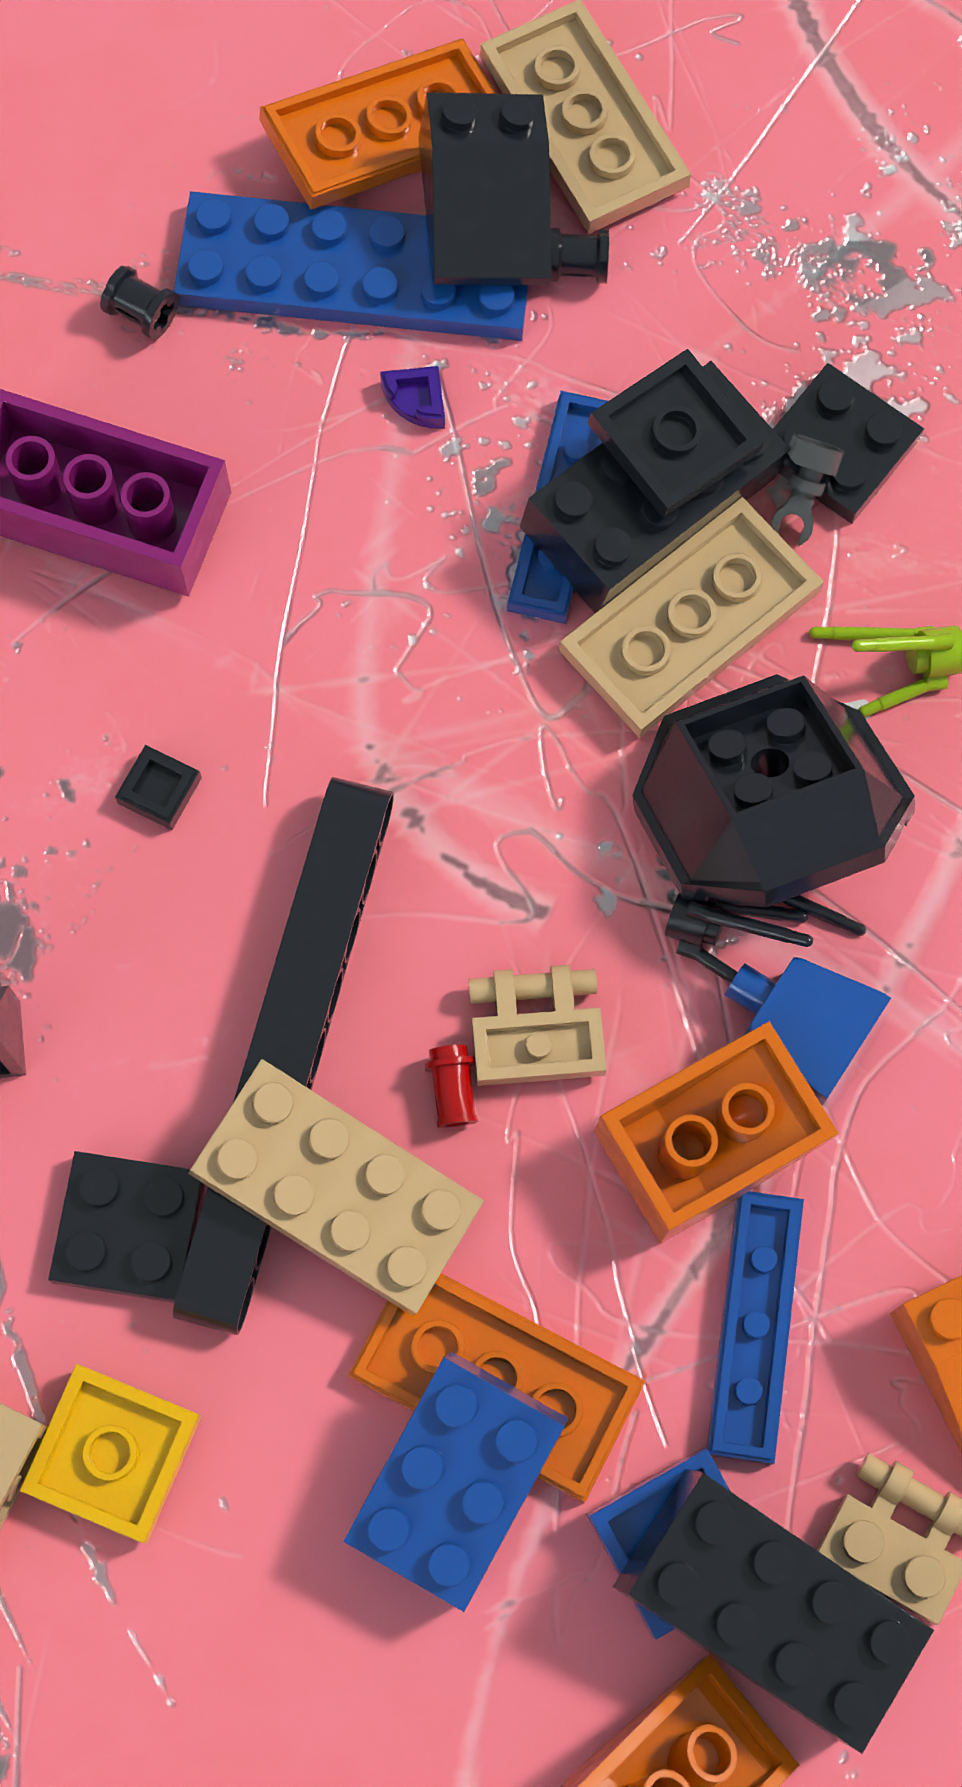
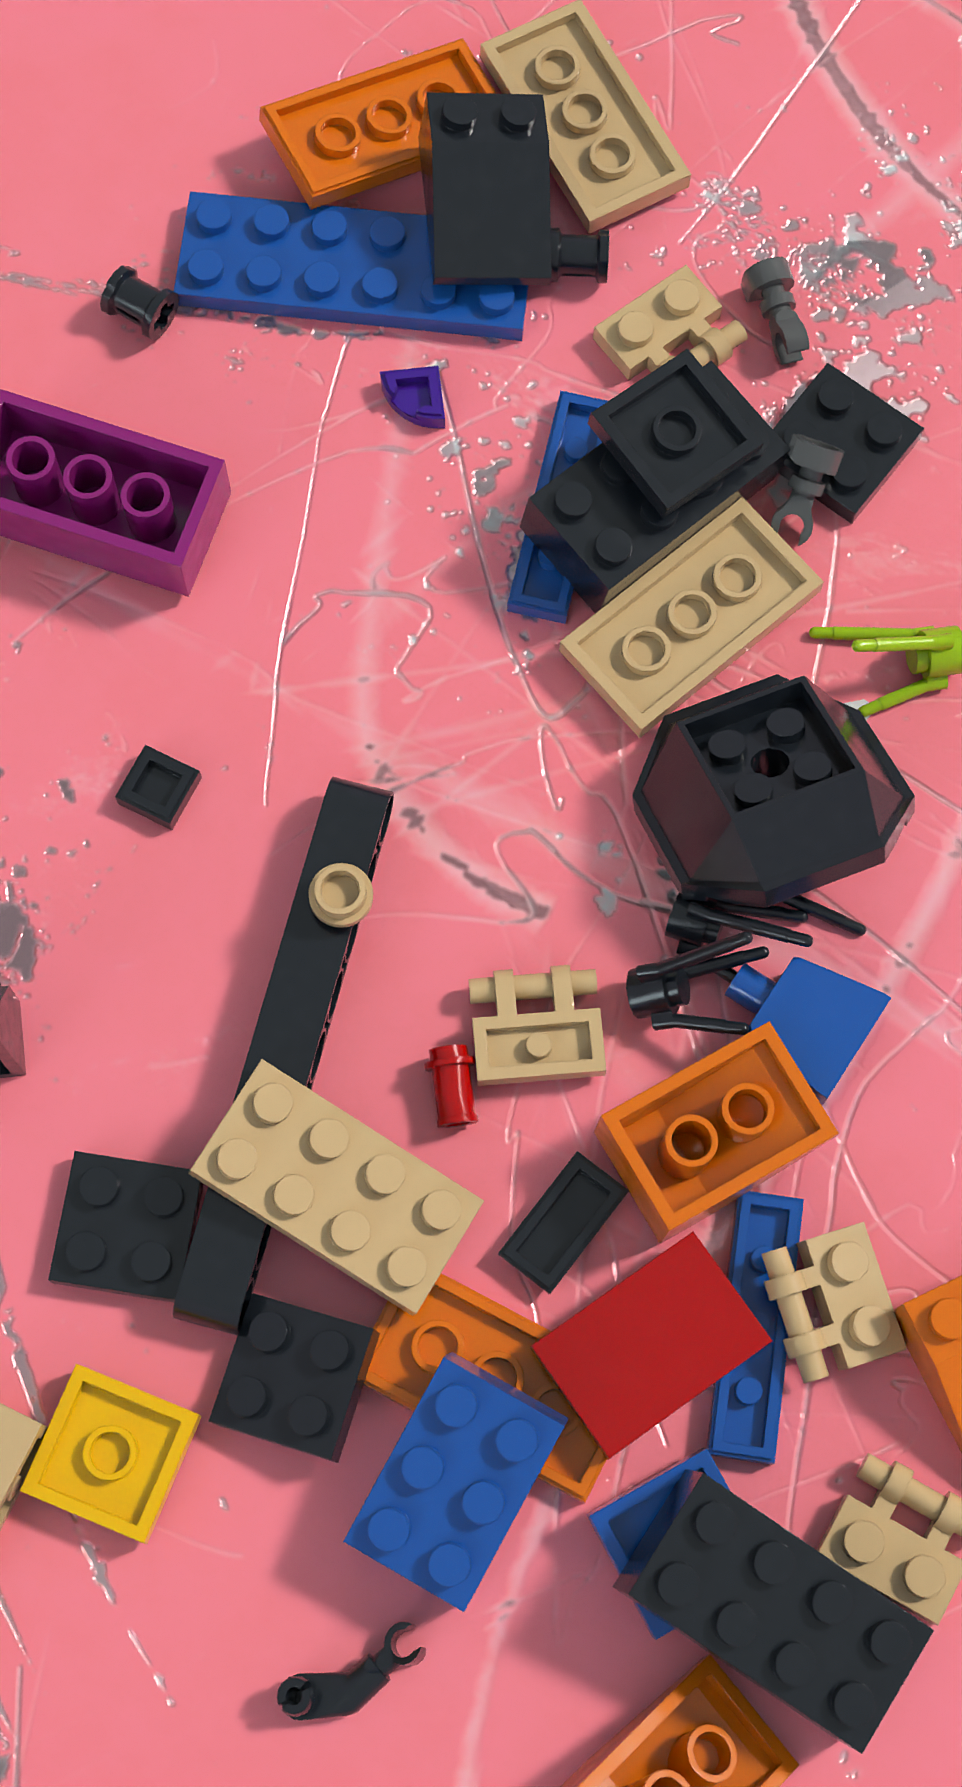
(294, 1377): none -> black plate
(341, 895): none -> tan plate
(345, 1693): none -> black arm
(563, 1222): none -> black tile
(650, 1345): none -> red tile
(662, 320): none -> tan plate
(664, 986): none -> black plant
(772, 281): none -> dark grey piece
(849, 1298): none -> tan plate

